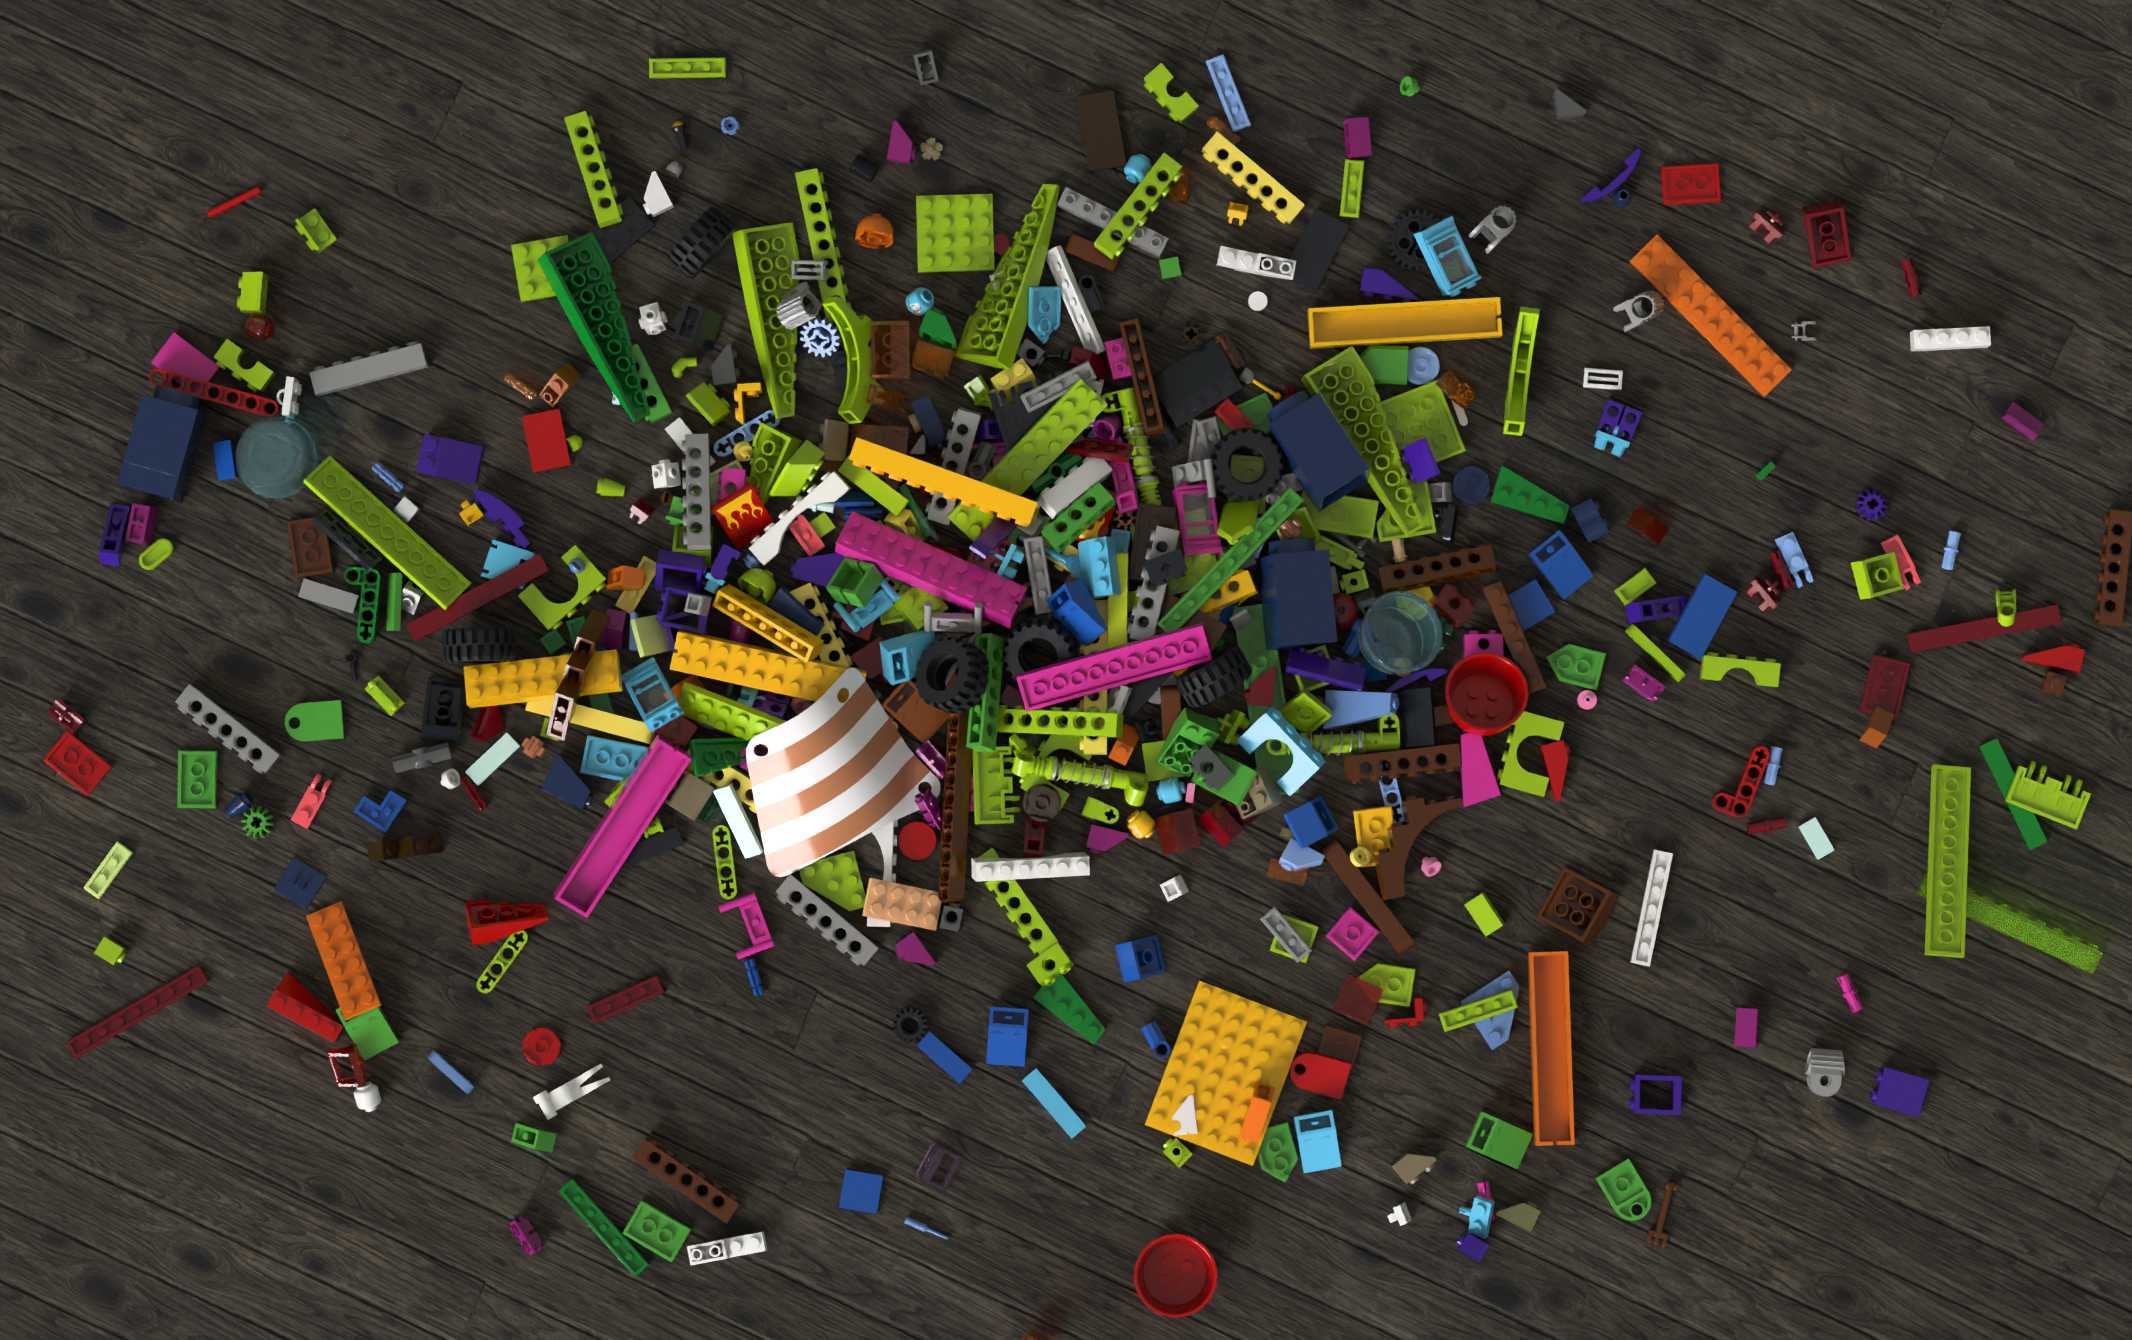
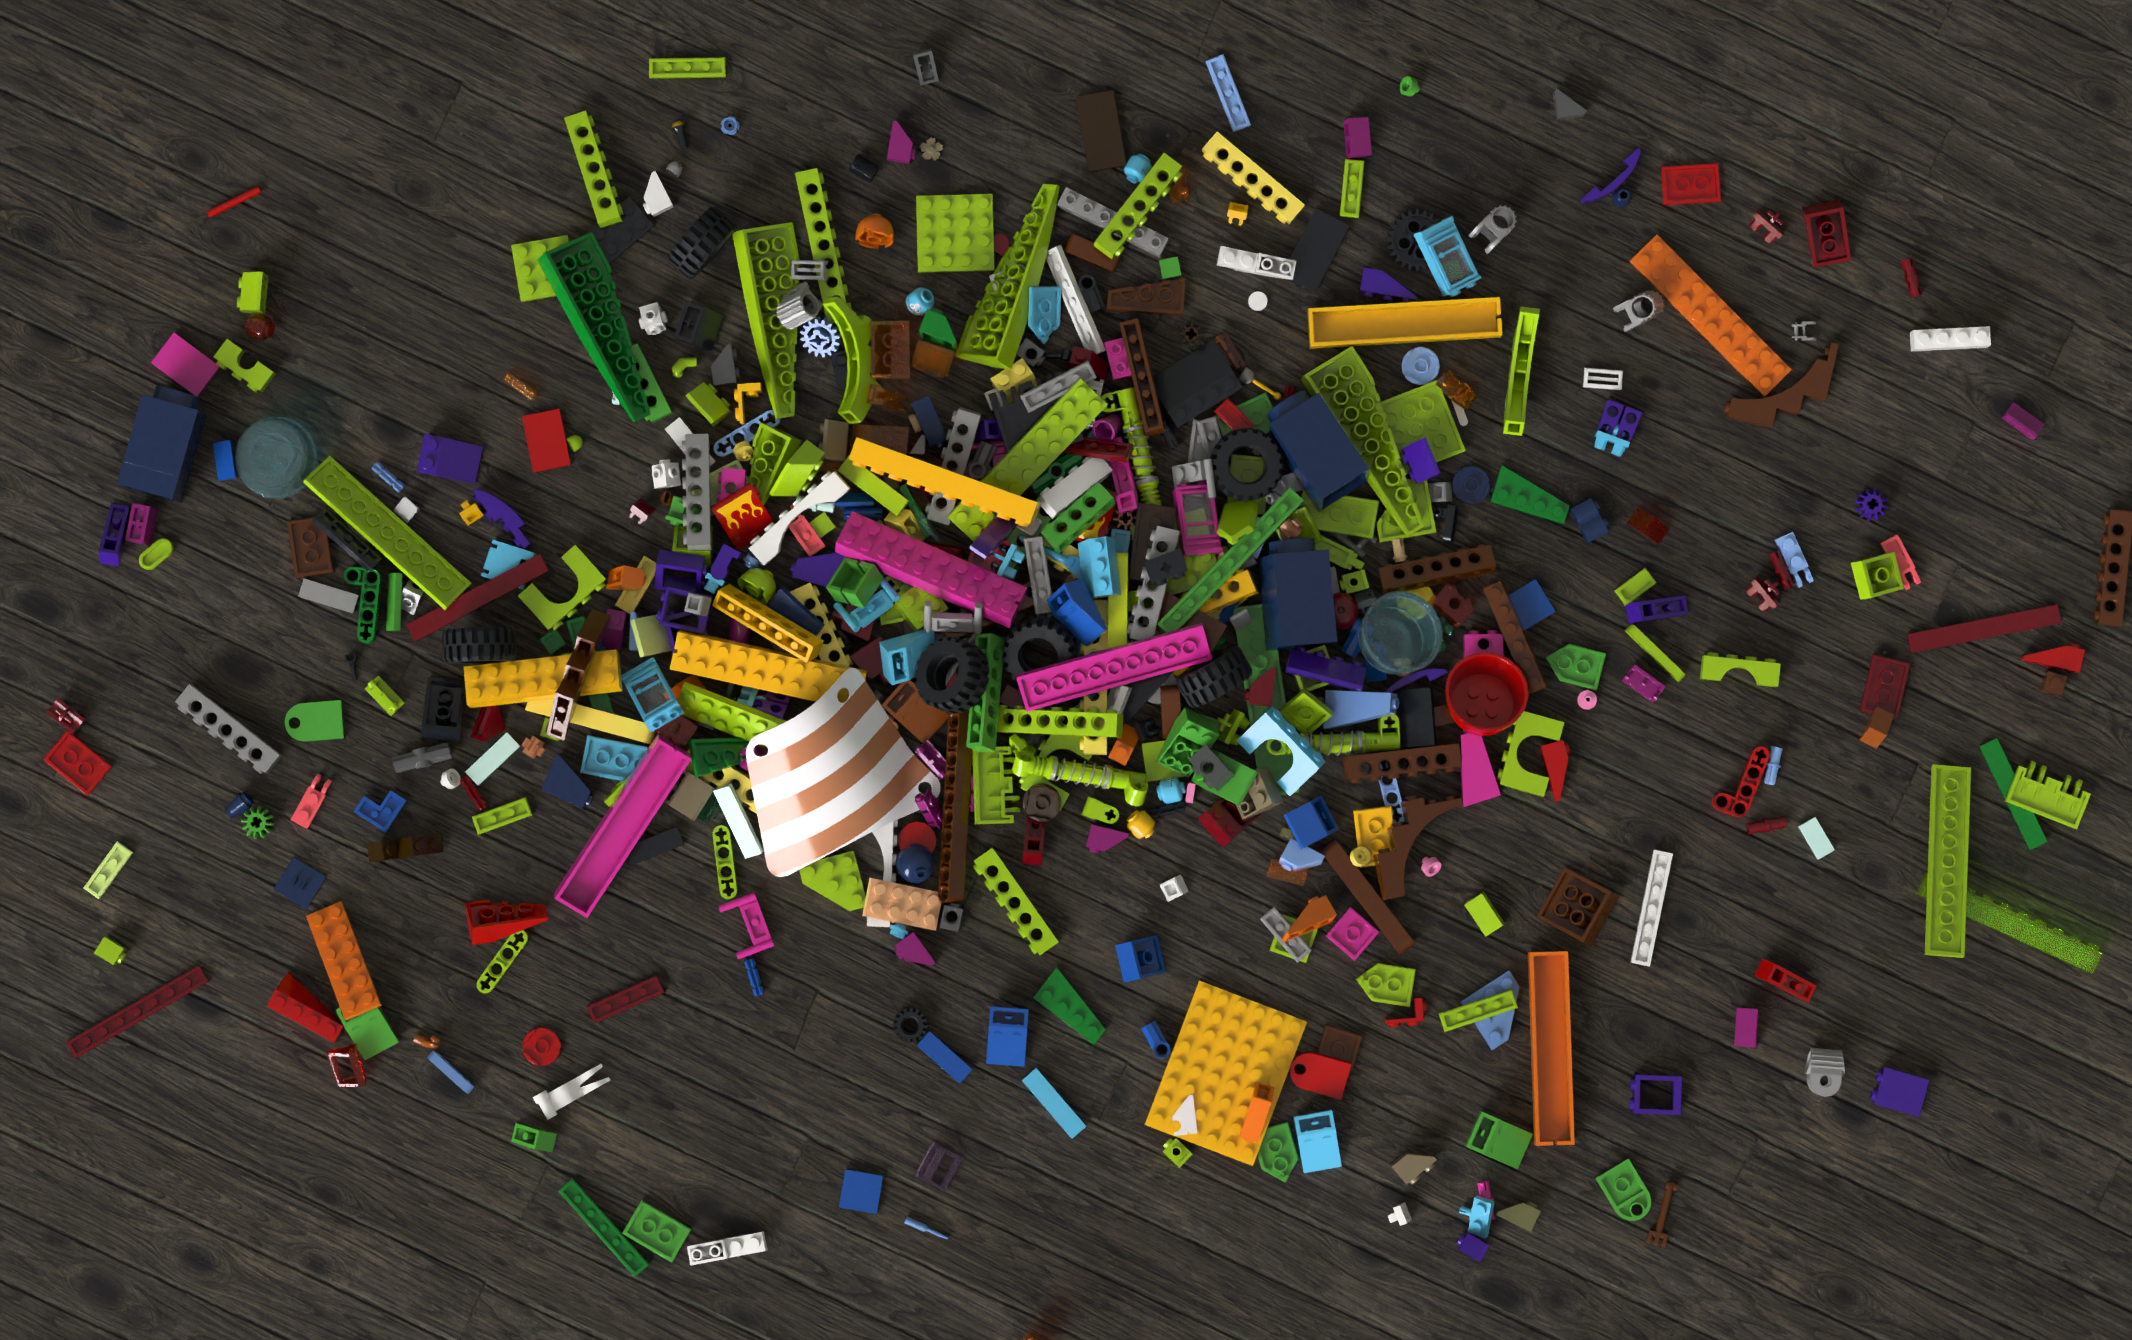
(197, 779): bright green tile -> none
(223, 396): red beam -> none
(289, 403): white plate -> none
(316, 231): lime bracket -> none
(367, 1097): white head -> none
(368, 369): light grey brick -> none
(433, 1042): none -> dark orange arm
(502, 815): none -> lime tile
(528, 1242): magenta hinge -> none
(560, 384): dark orange slope -> none
(580, 562): medium blue hinge -> none
(609, 488): lime cone -> none
(653, 827): lime bush -> none
(723, 1212): reddish brown brick -> none
(791, 885): light grey brick -> none
(799, 705): bright pink tile -> none
(898, 930): none -> medium azure plate
(915, 863): none -> dark blue cylinder
(979, 391): lime slope -> none
(1027, 868): white arch -> none
(1039, 965): lime brick -> none
(1156, 298): none -> reddish brown wing
(1175, 1275): red piece -> none
(1177, 831): clear red slope -> none
(1179, 107): lime arch -> none
(1223, 130): clear orange axle -> none
(1315, 915): none -> orange slope
(1358, 999): clear red tile -> none
(1387, 363): bright green tile -> none
(1561, 564): blue slope -> none
(1702, 616): blue tile -> none
(1765, 471): green tile -> none
(1785, 980): none -> red slope
(1811, 385): none -> reddish brown arch
(1850, 992): dark pink pin -> none
(1951, 550): light blue axle -> none
(2006, 604): lime piece -> none

